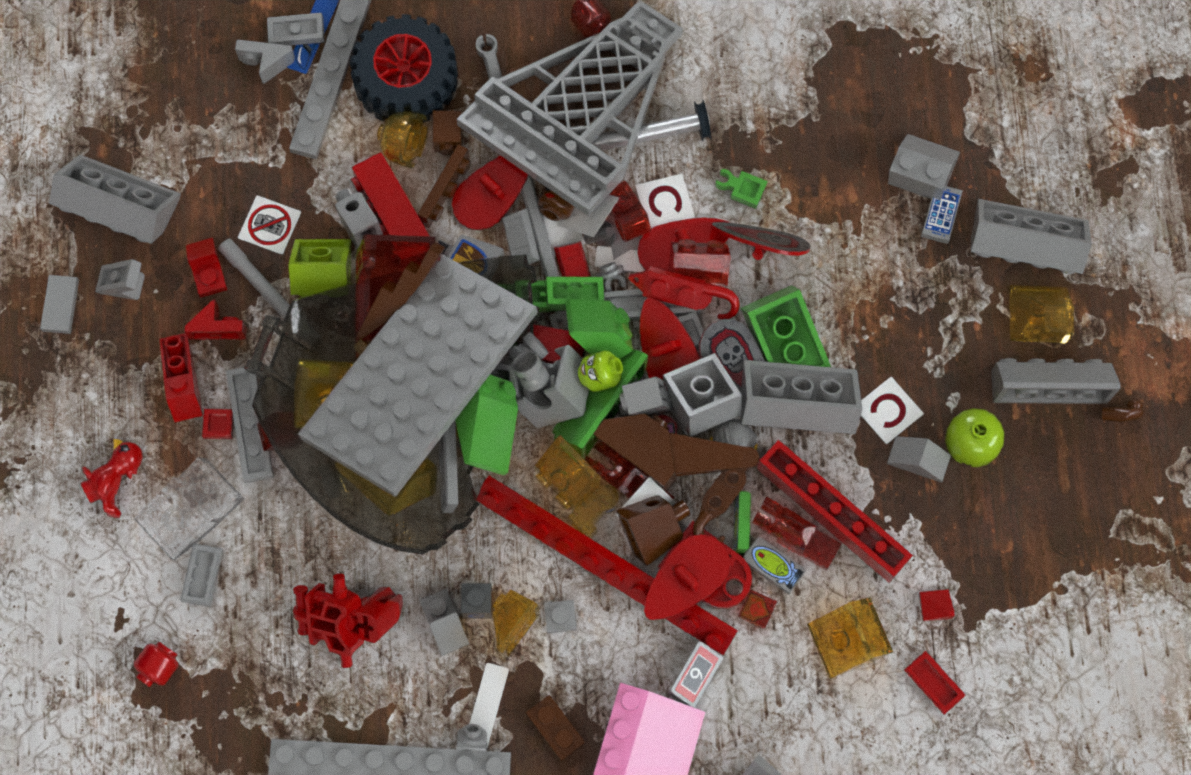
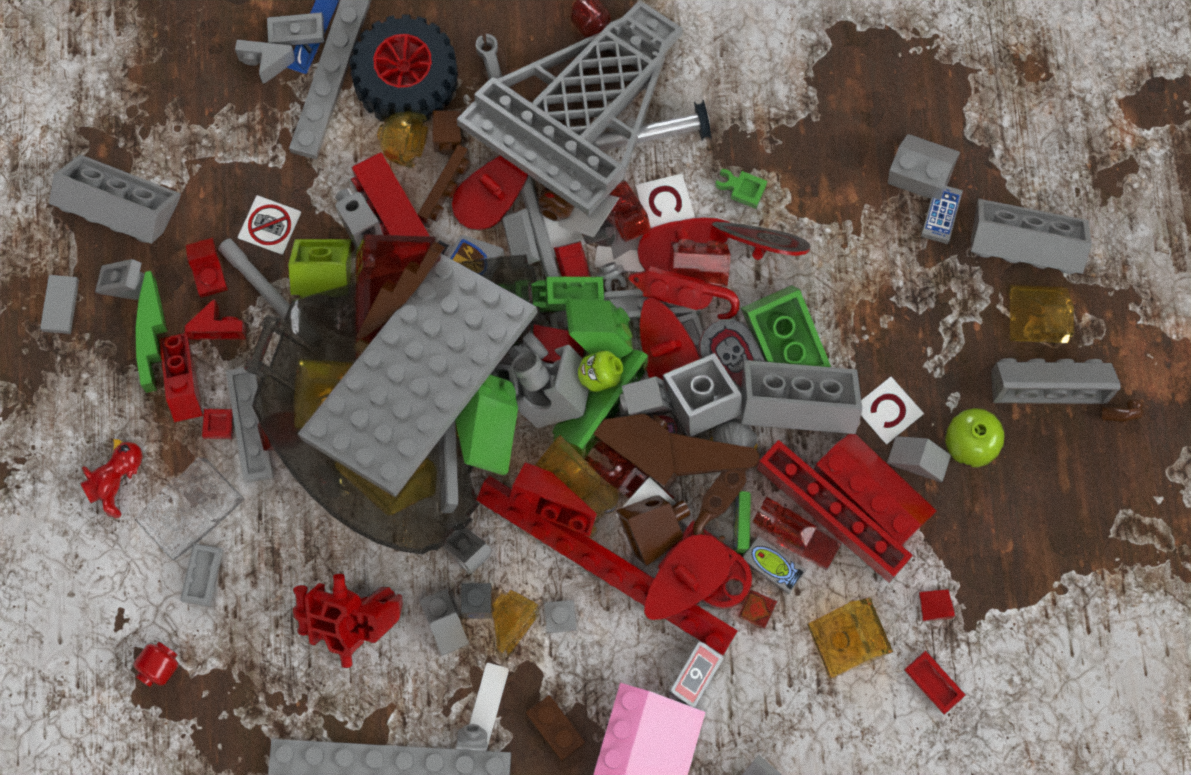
(148, 324): none -> bright green slope
(467, 549): none -> light grey slope
(549, 498): none -> red slope
(874, 488): none -> red slope

